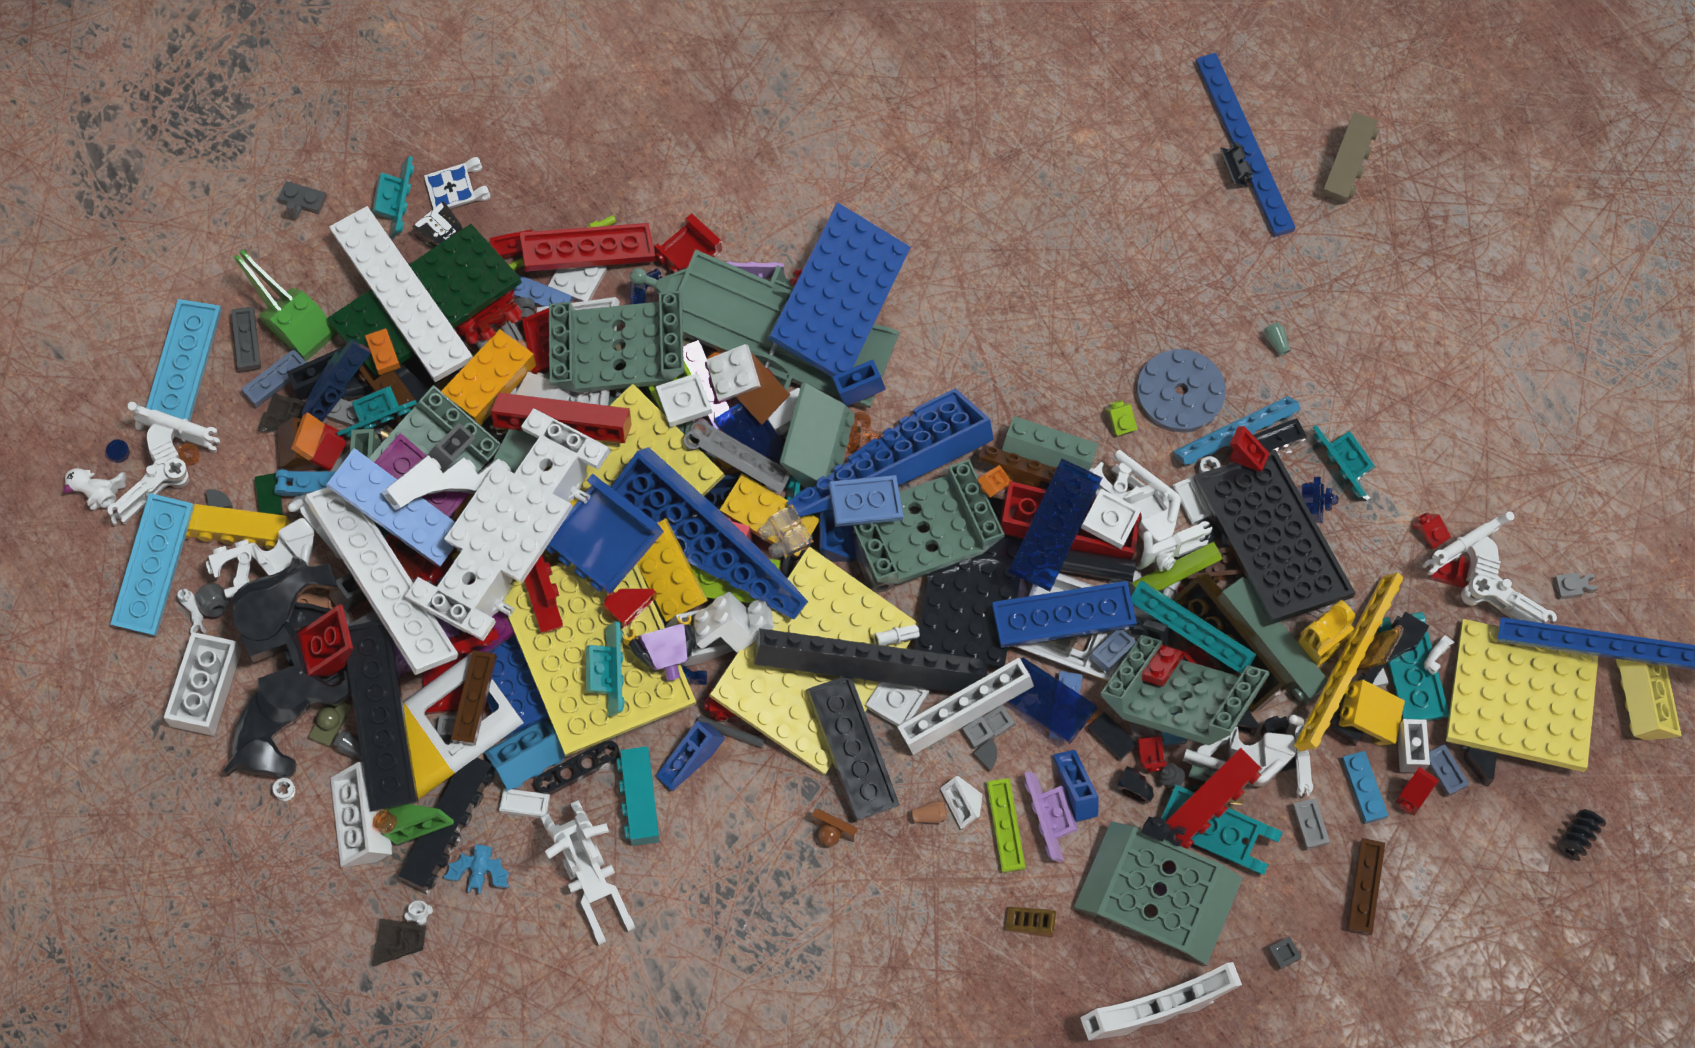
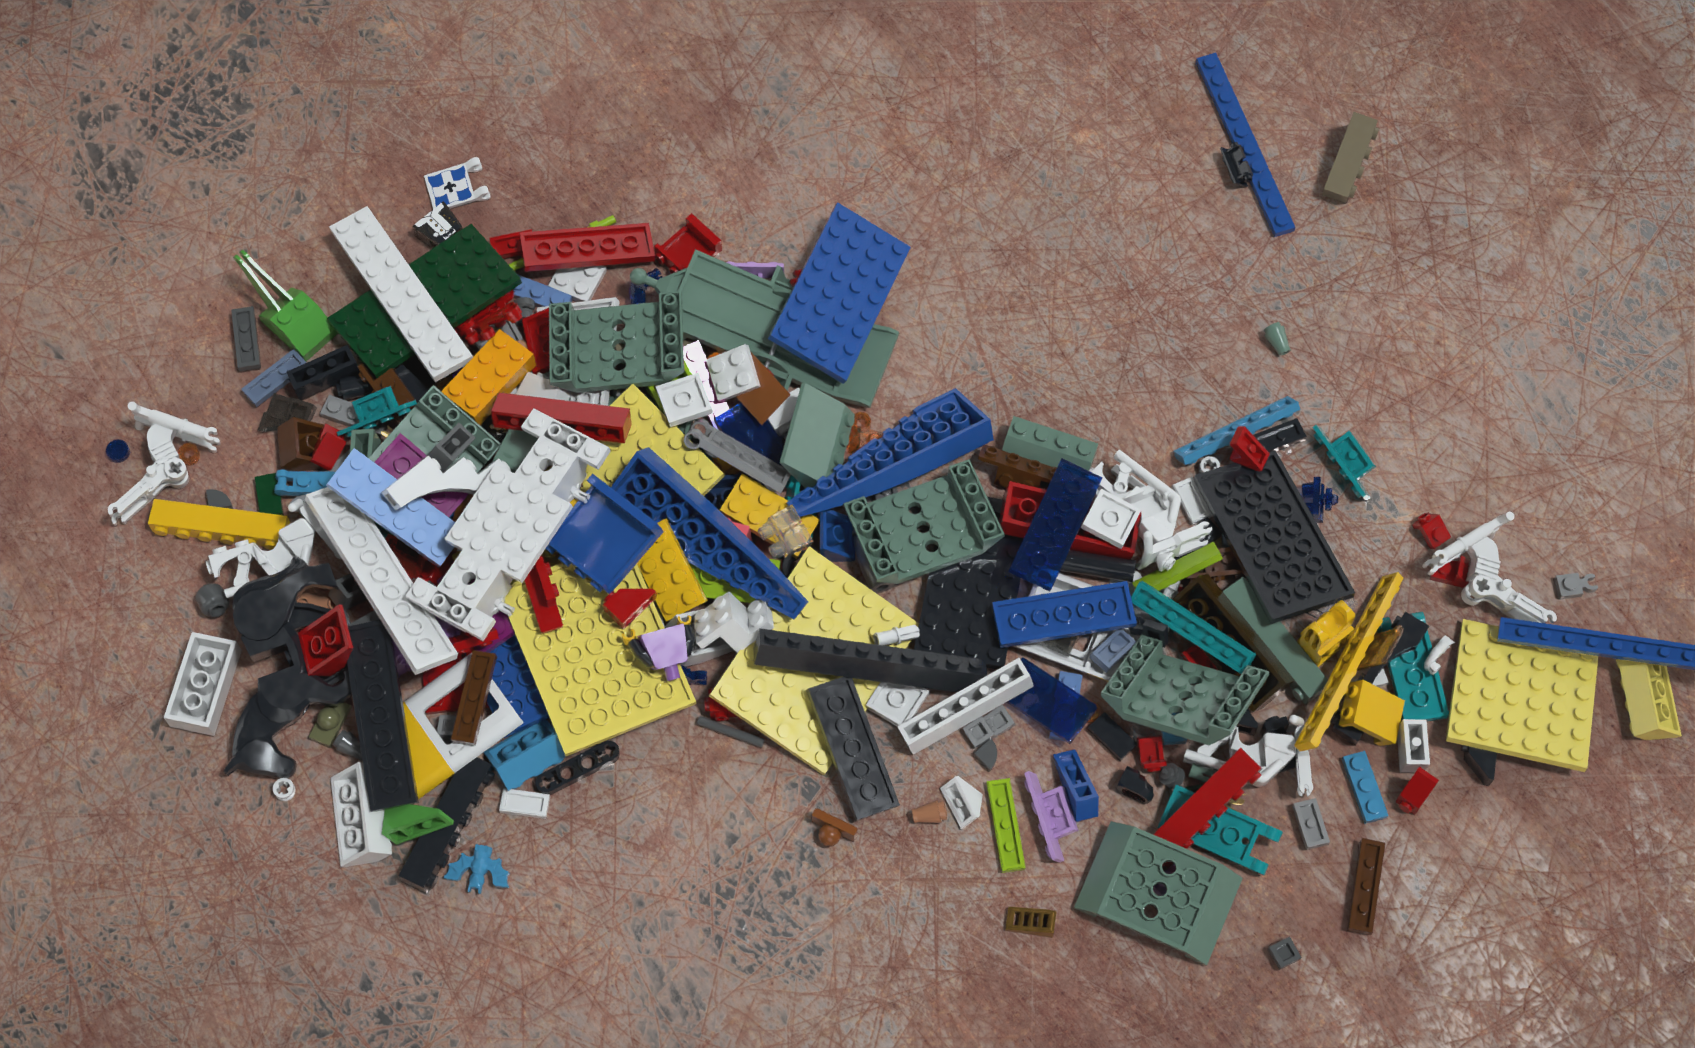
(99, 491): white animal -> none
(152, 564): medium azure plate -> none
(184, 358): medium azure plate -> none
(188, 600): white arm -> none
(301, 198): dark grey plate -> none
(308, 436): orange tile -> none
(333, 379): dark blue slope -> none
(382, 351): orange plate -> none
(384, 821): clear orange bush -> none
(391, 196): teal bracket -> none
(397, 940): clear smoke slope -> none
(421, 908): white plate -> none
(584, 863): white piece -> none
(604, 669): teal bracket -> none
(640, 796): teal brick -> none
(690, 754): blue slope -> none
(859, 382): blue brick -> none
(865, 500): medium blue tile -> none
(994, 481): orange plate -> none
(1121, 417): lime bracket -> none
(1160, 830): black plate -> none
(1161, 1006): white arch -> none
(1162, 665): red plate -> none
(1175, 411): sand blue plate -> none
(1447, 770): sand blue plate -> none
(1579, 834): black piece -> none

